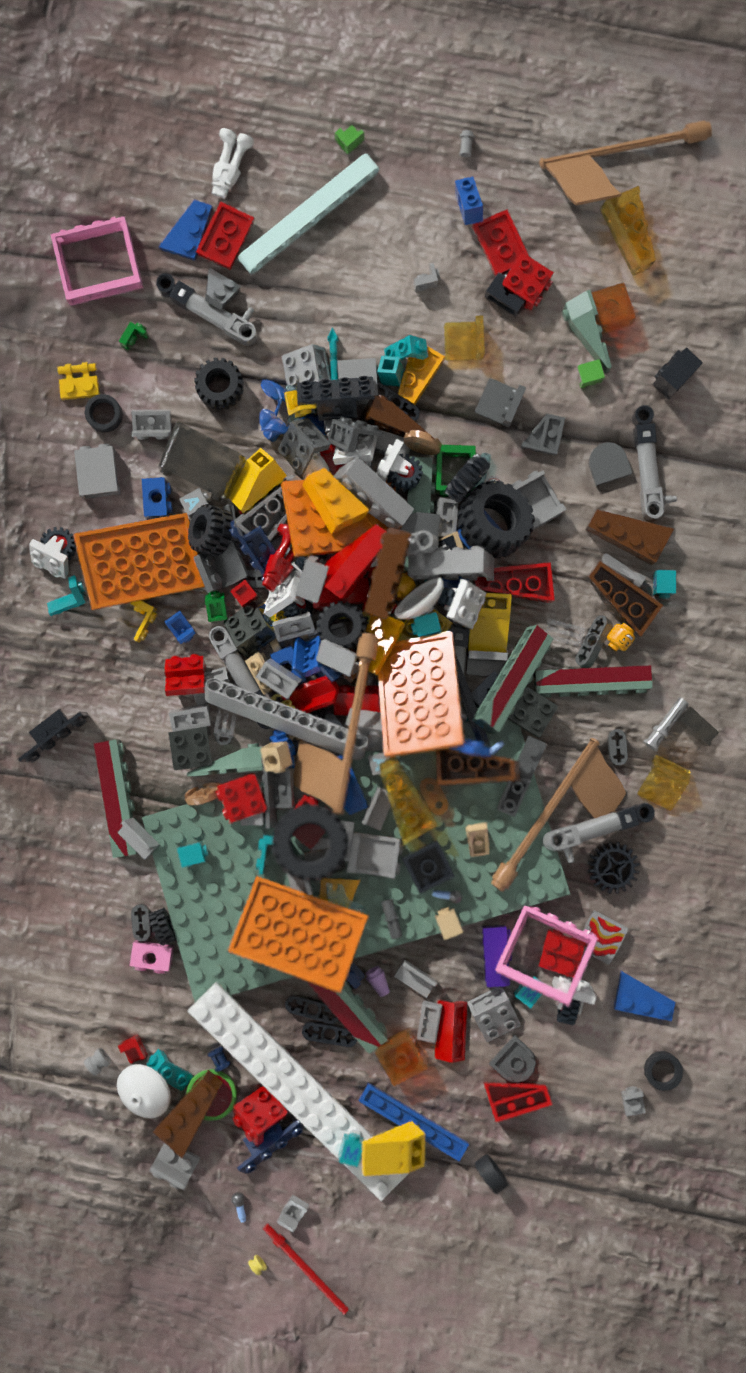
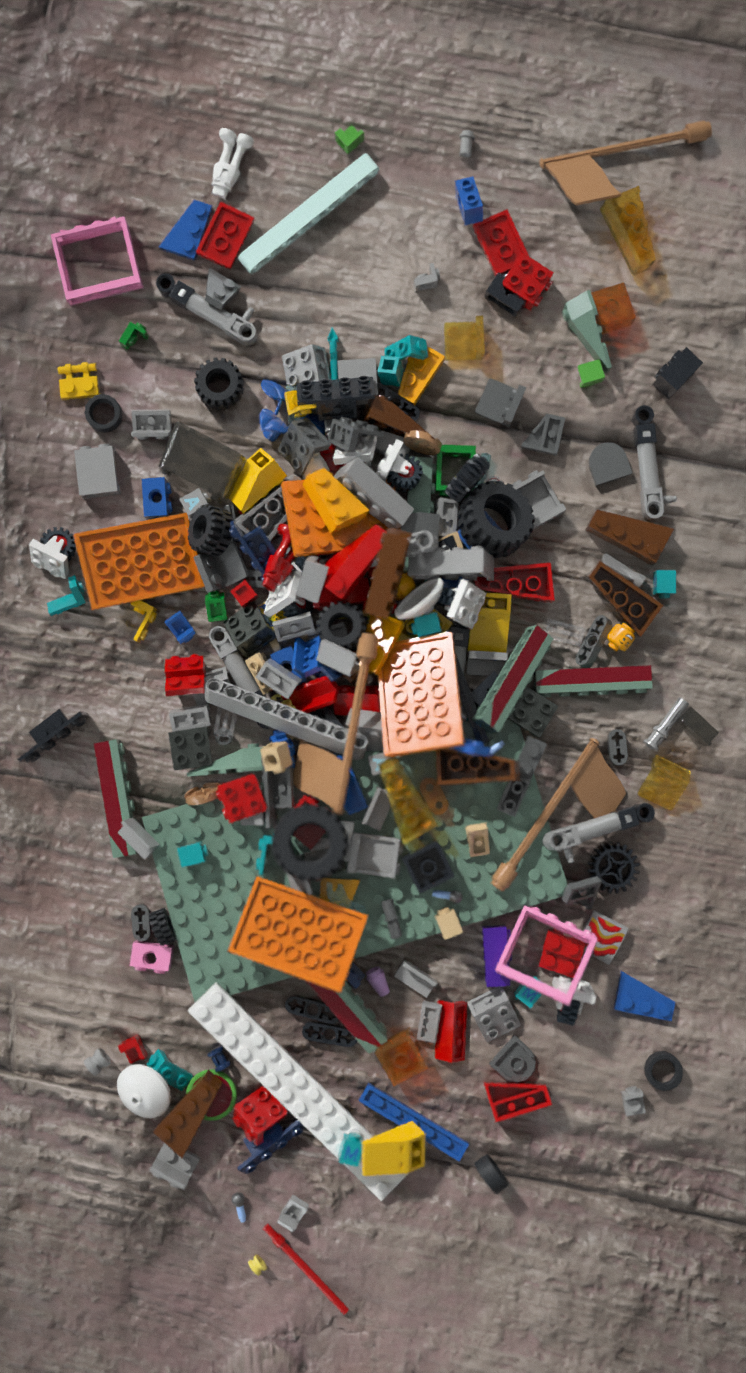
(582, 892): none -> dark grey wing

